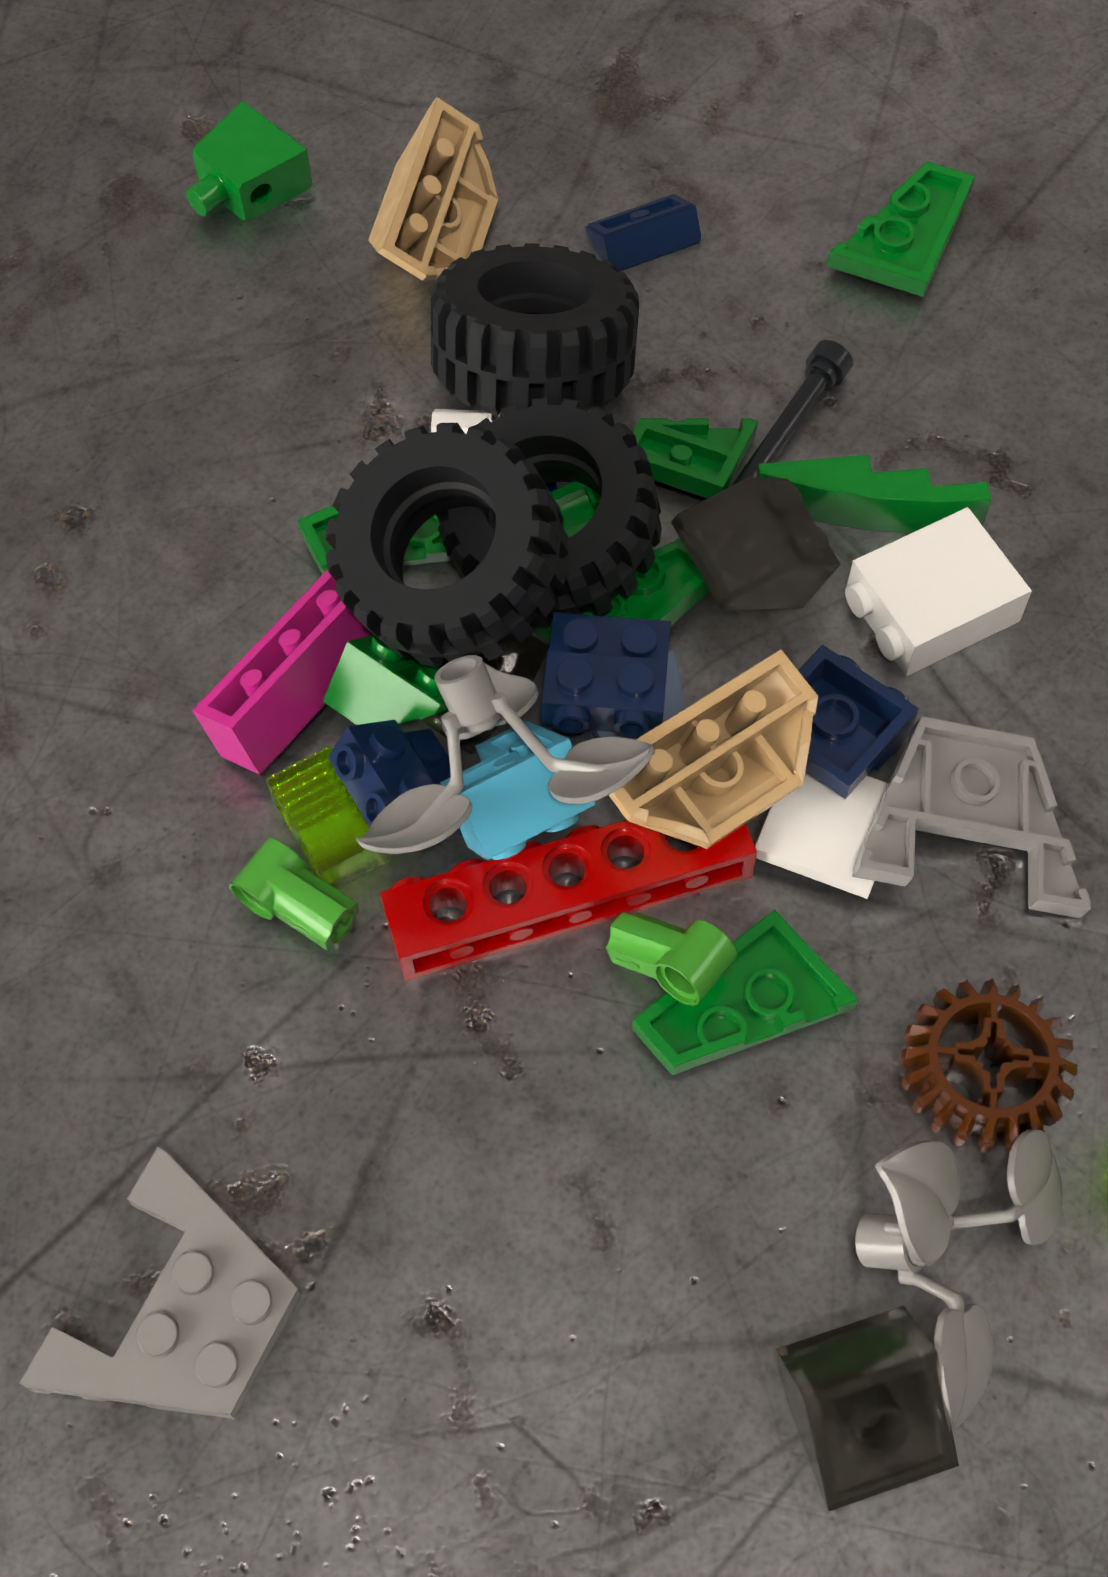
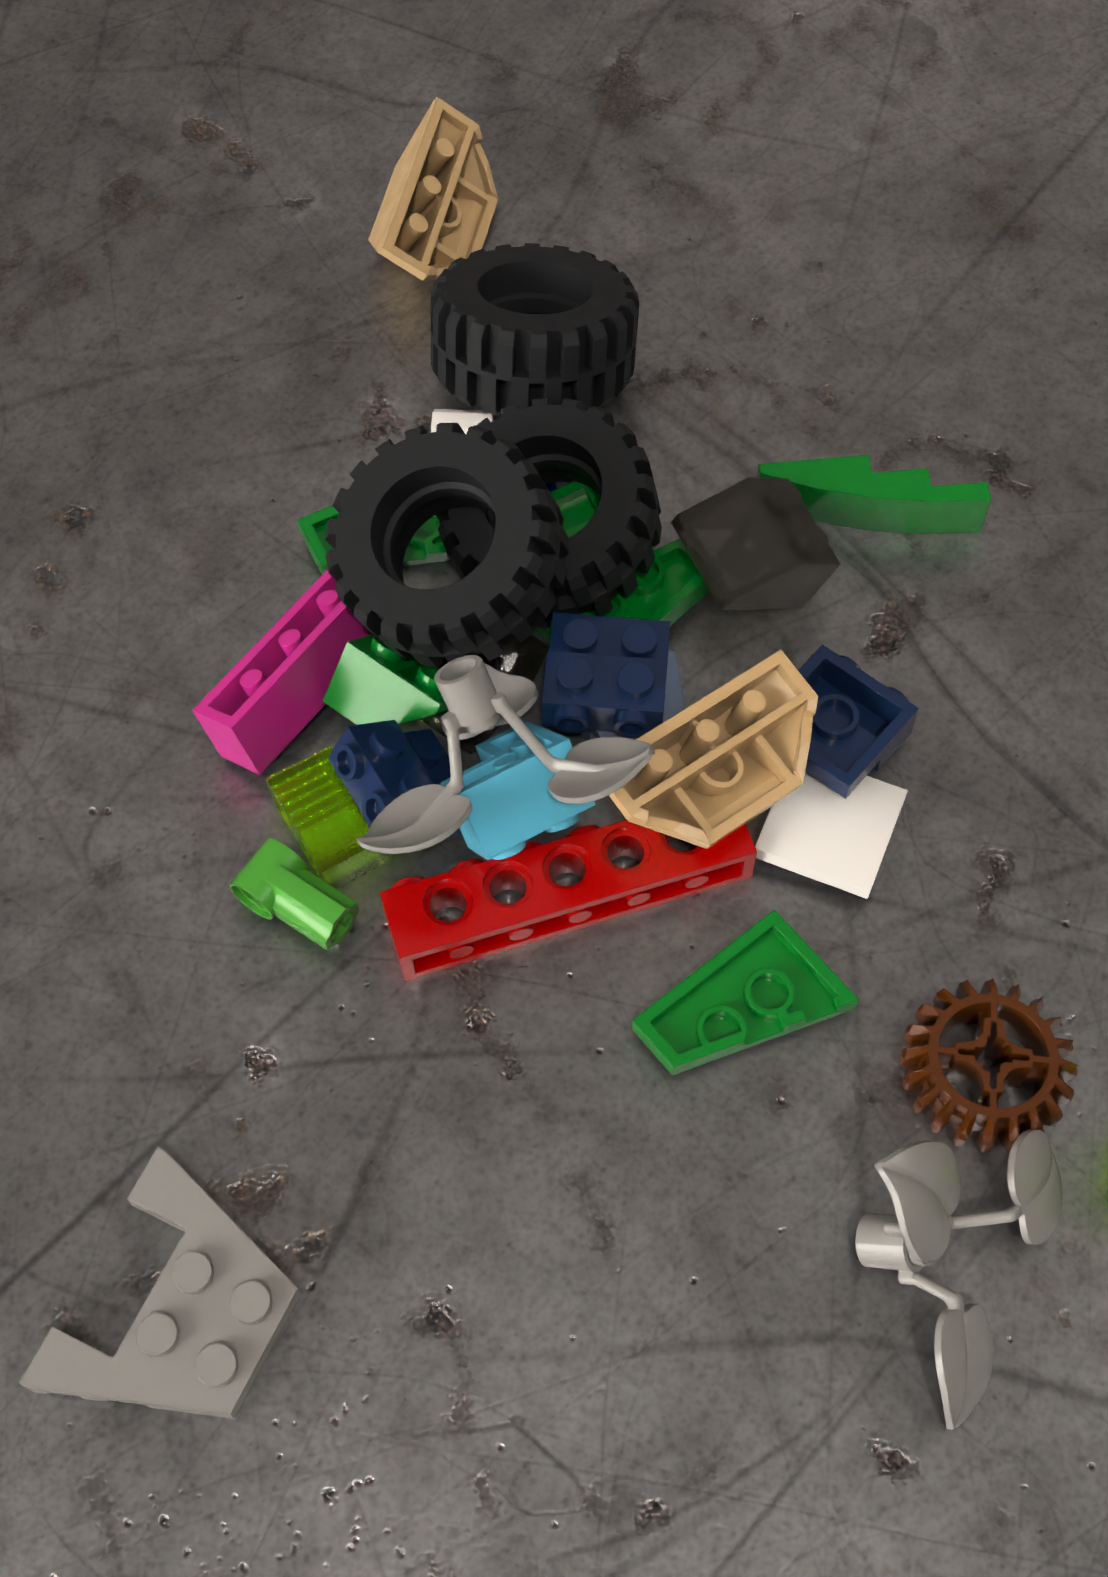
(247, 166): green torso -> none
(646, 231): dark blue slope -> none
(679, 958): bright green piece -> none
(692, 454): green wing -> none
(825, 368): black piece -> none
(868, 1406): clear smoke slope -> none
(909, 233): green wing -> none
(936, 591): white brick -> none
(975, 789): light grey wing -> none

